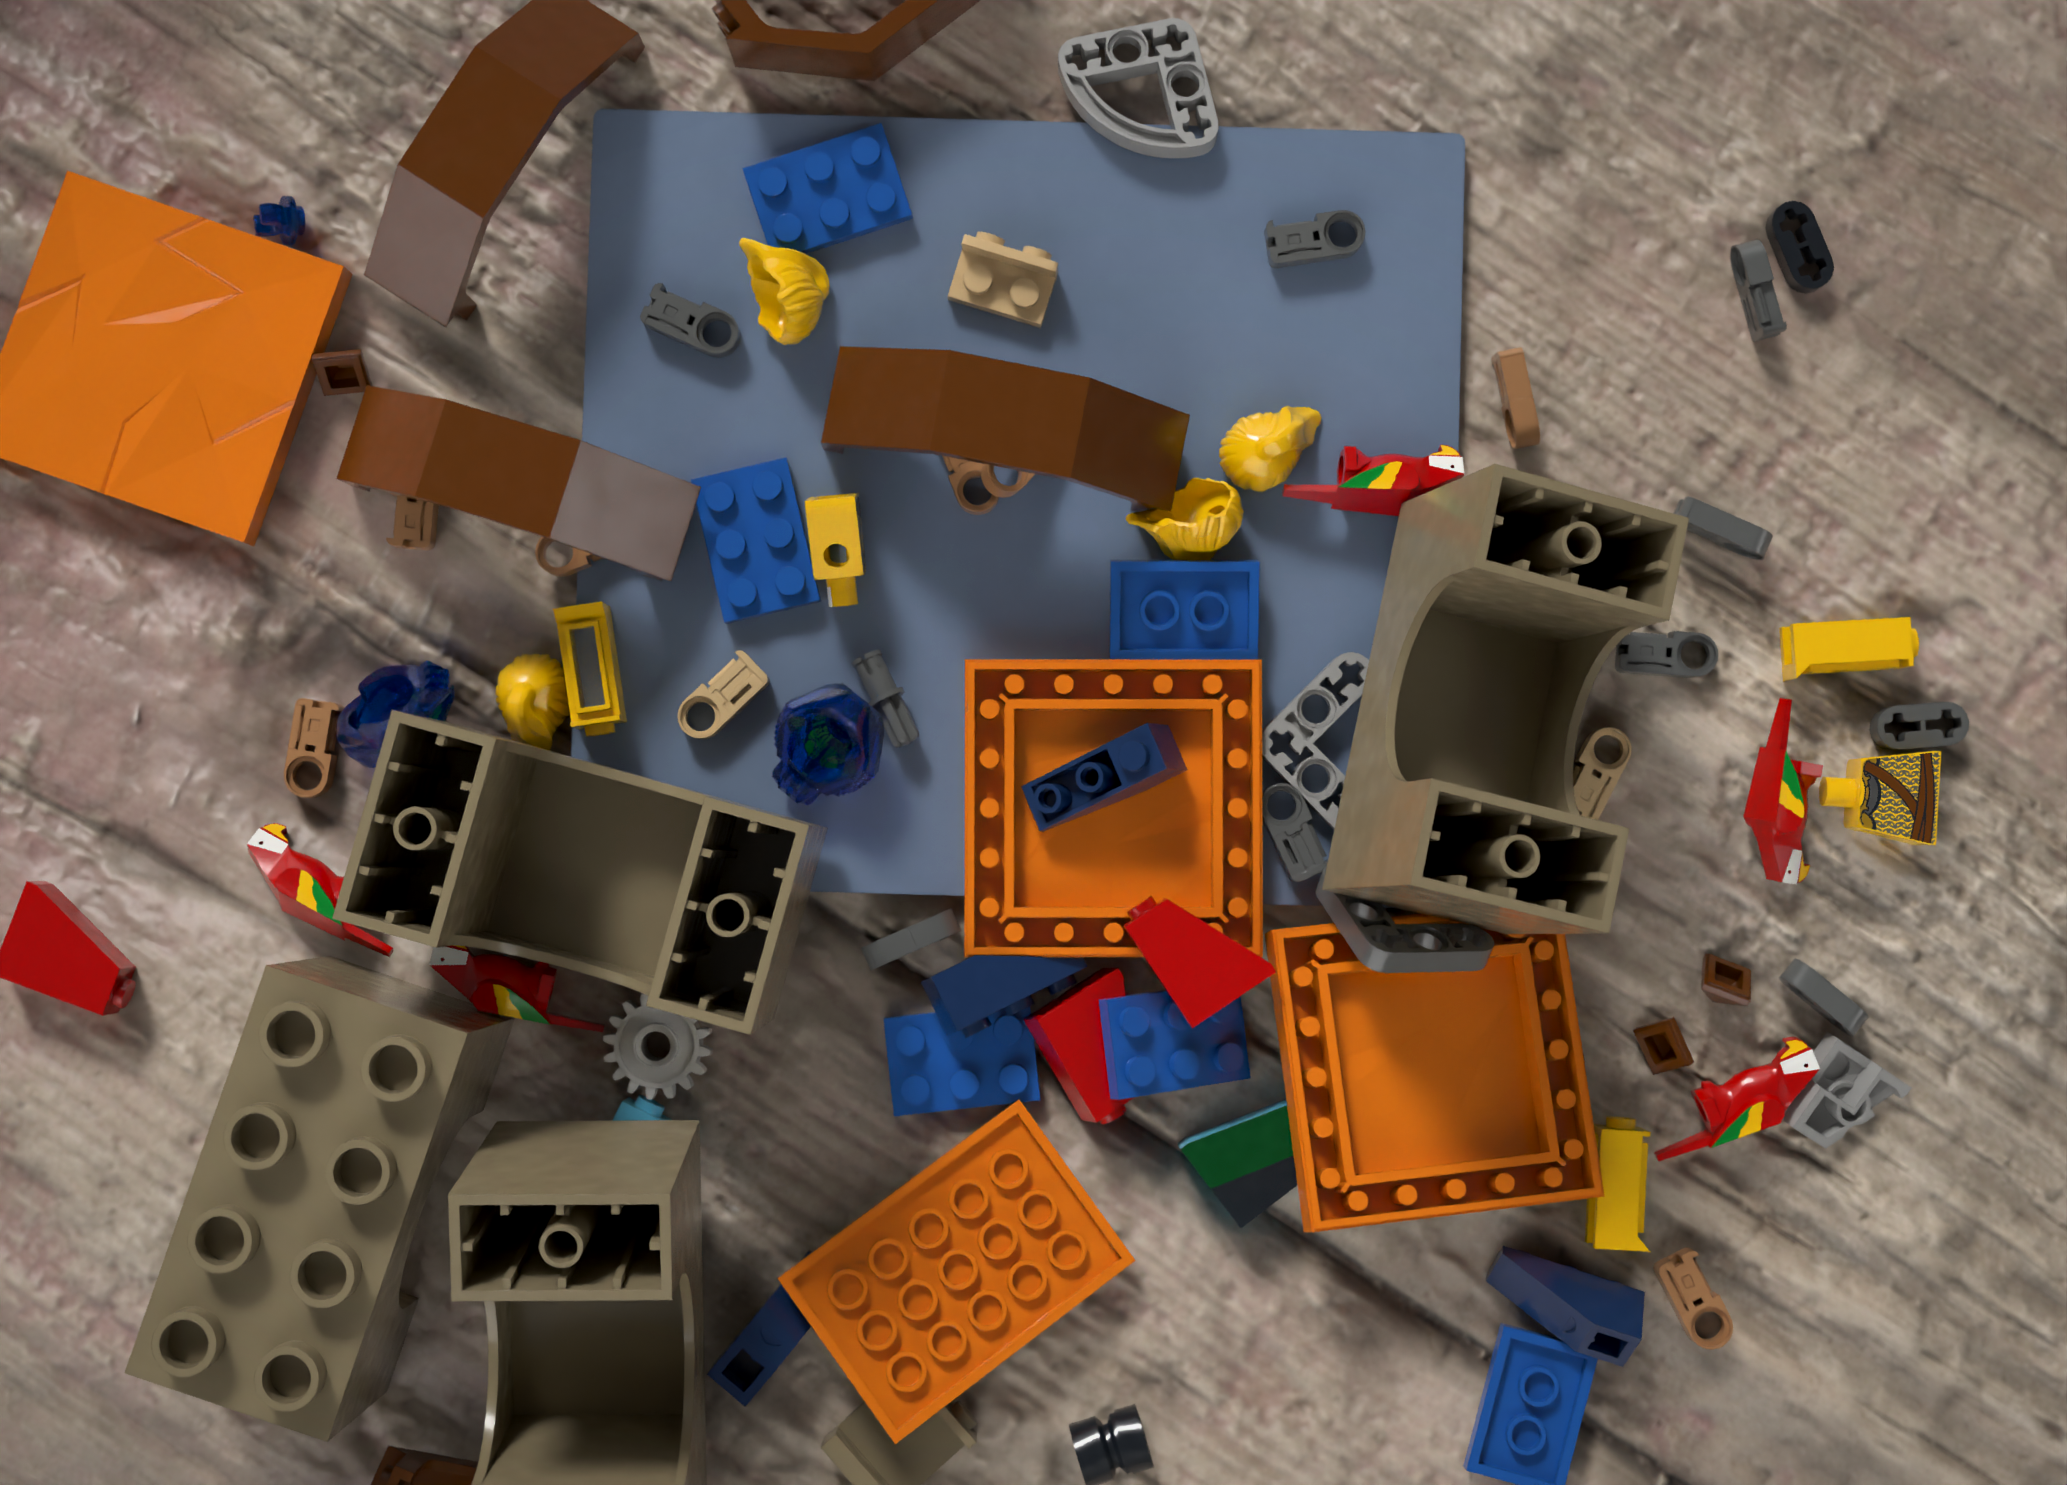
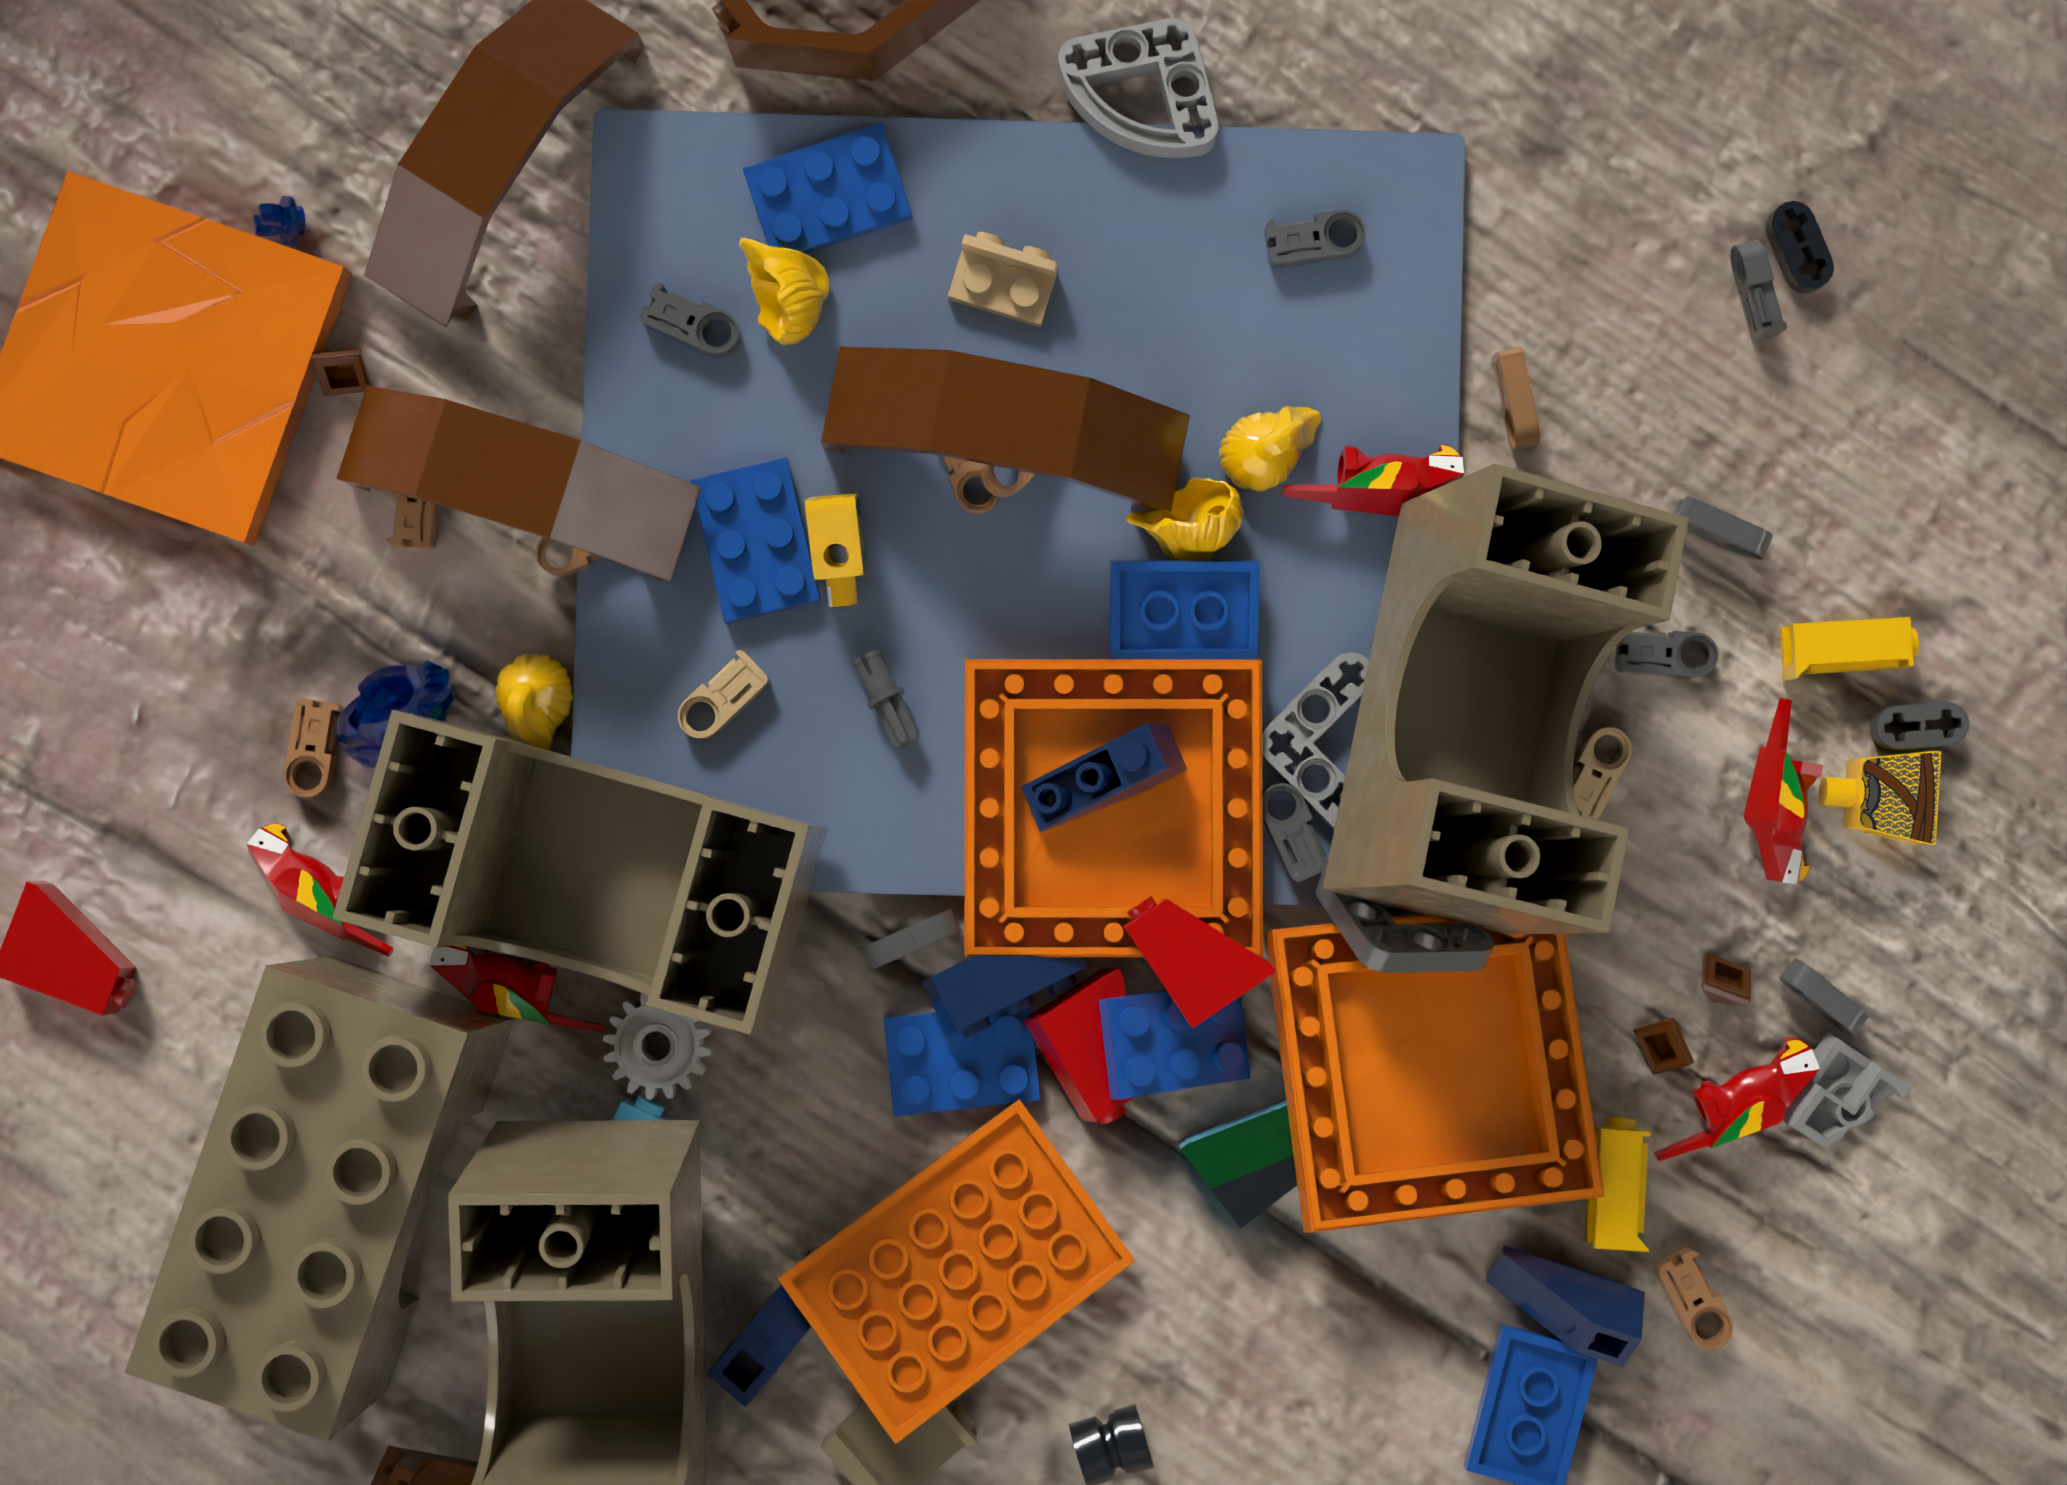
(591, 667): yellow window -> none
(827, 743): clear blue helmet -> none

